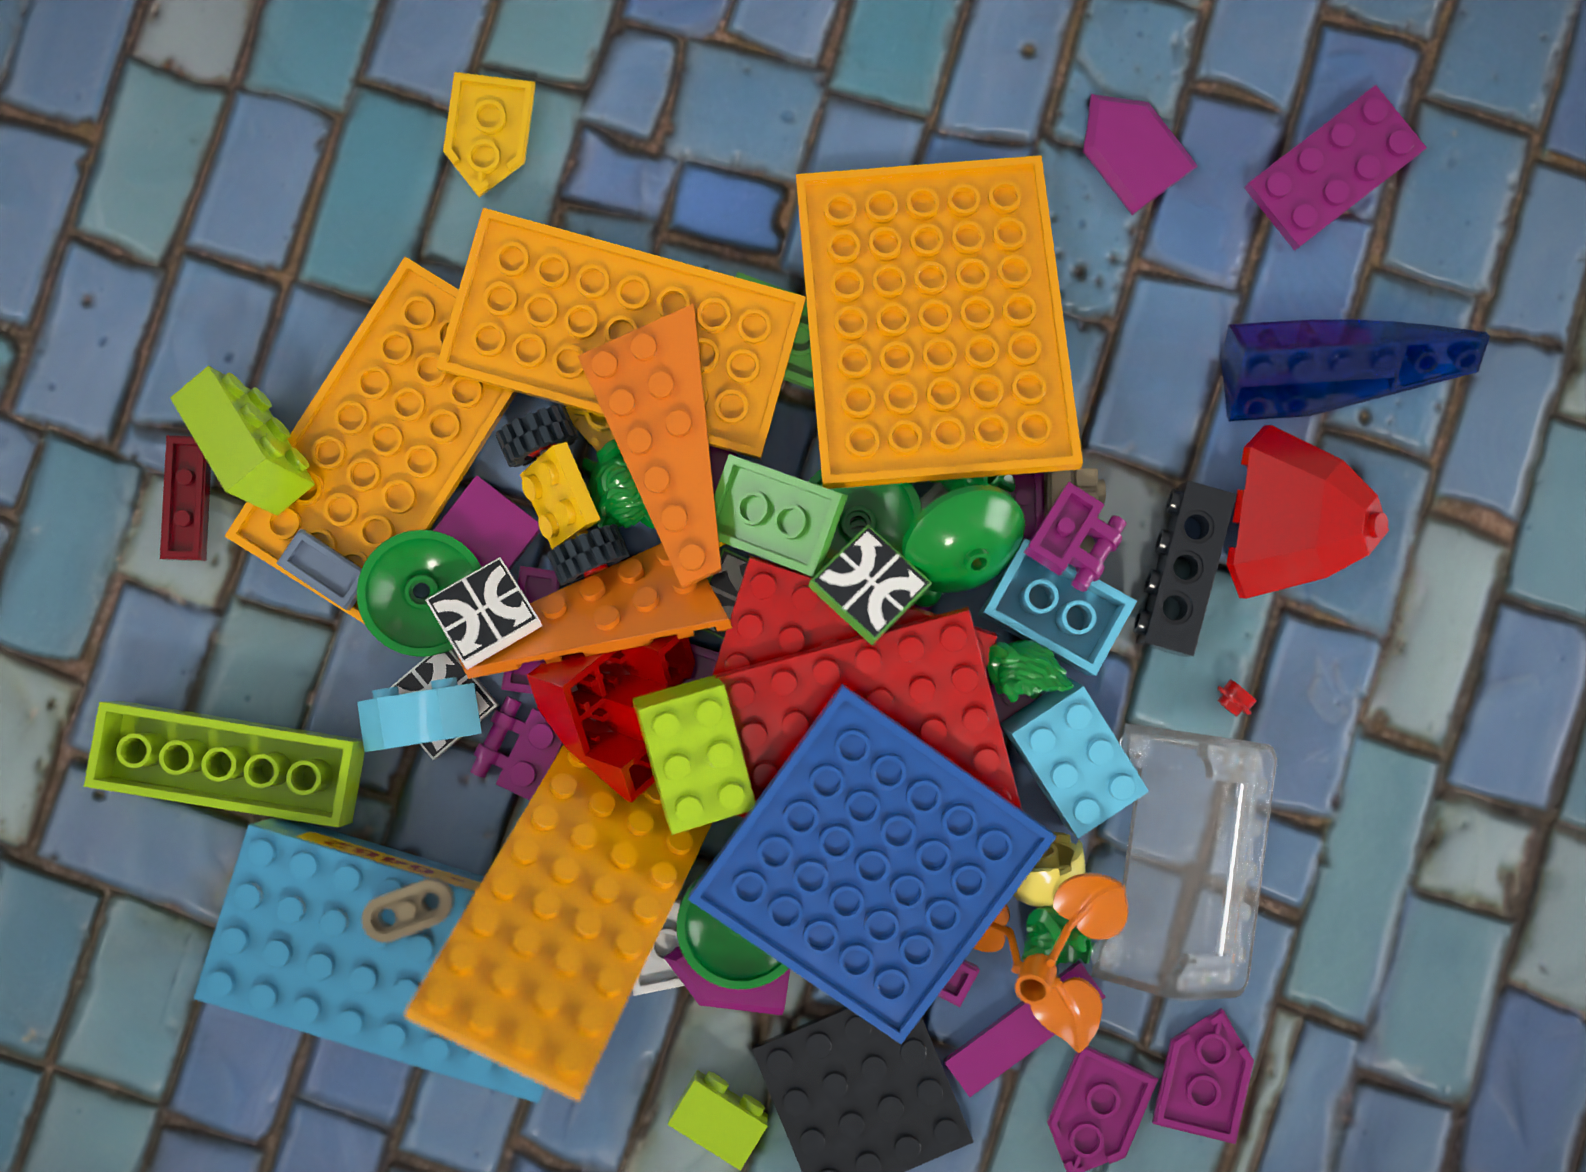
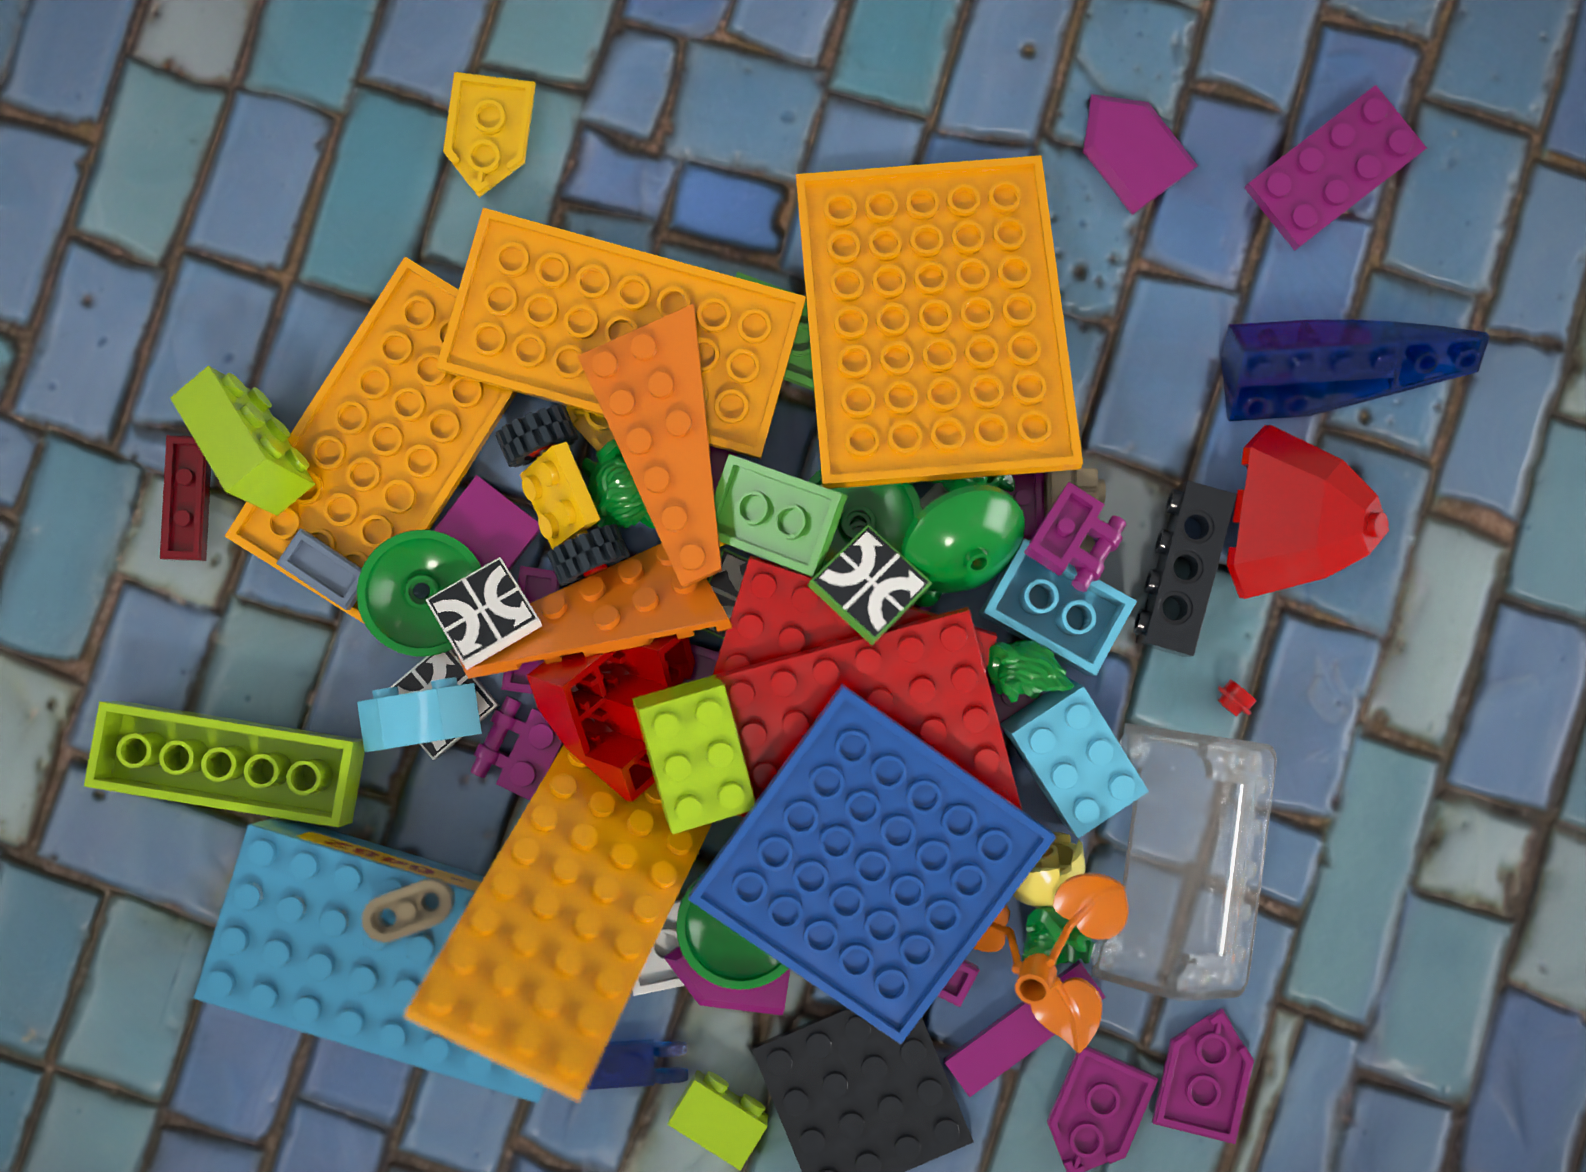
(633, 1064): none -> clear blue hinge

